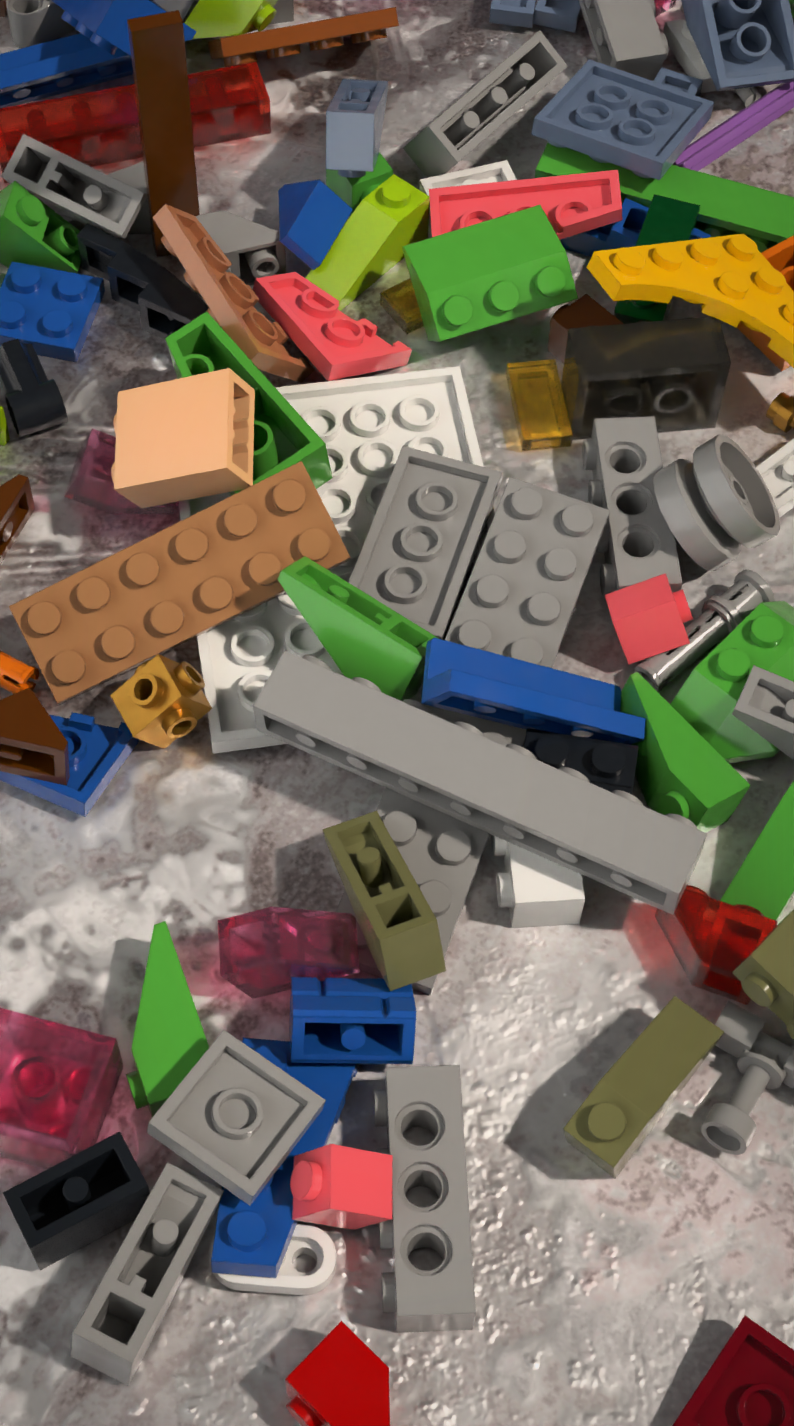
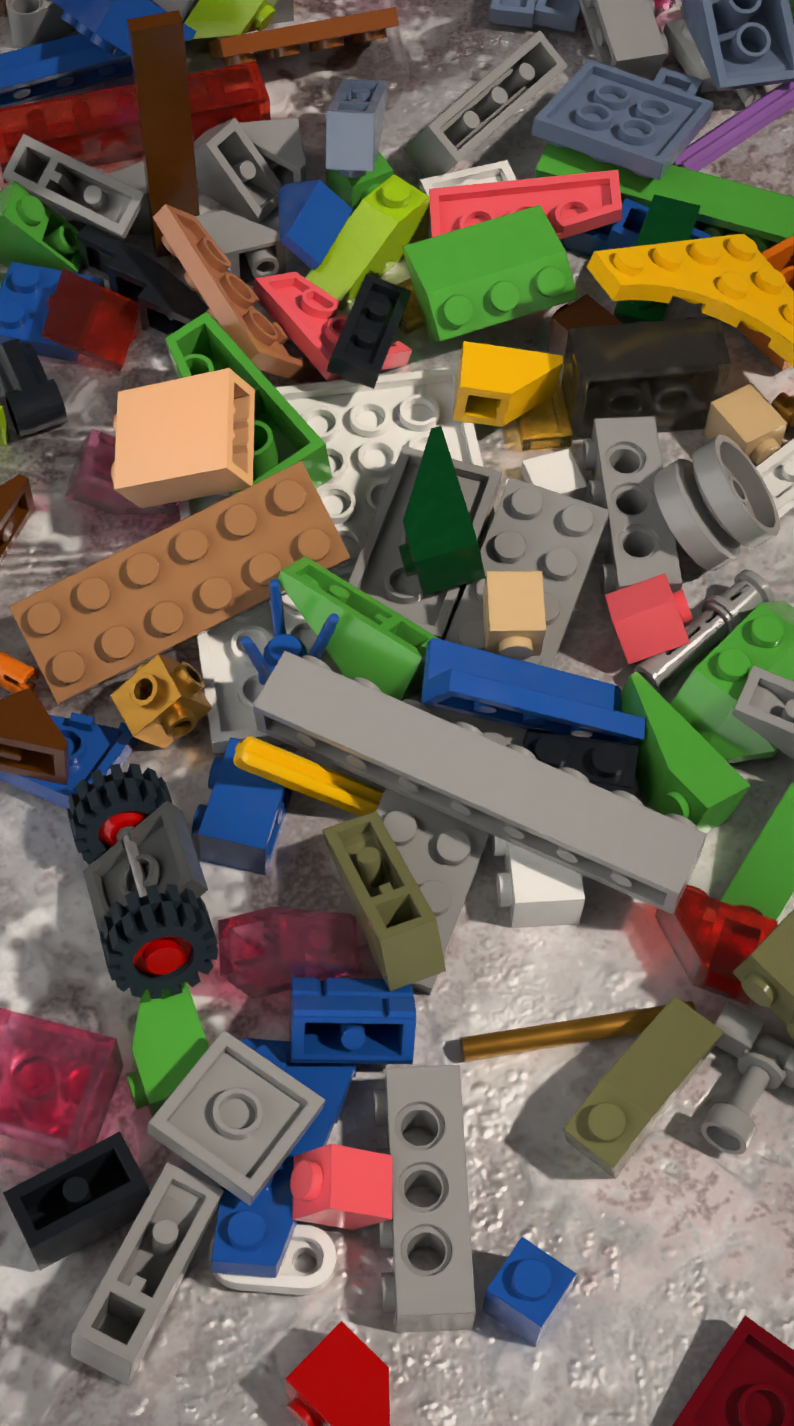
(91, 320): none -> clear red piece
(142, 881): none -> plate
(235, 172): none -> light grey slope
(241, 816): none -> blue brick
(280, 146): none -> light grey slope
(283, 641): none -> blue plant
(306, 776): none -> yellow axle
(369, 331): none -> black plate
(438, 524): none -> dark green slope
(502, 382): none -> yellow slope
(514, 613): none -> tan brick
(528, 1291): none -> blue brick
(556, 473): none -> white tile
(558, 1033): none -> pearl gold bar
(747, 421): none -> tan brick

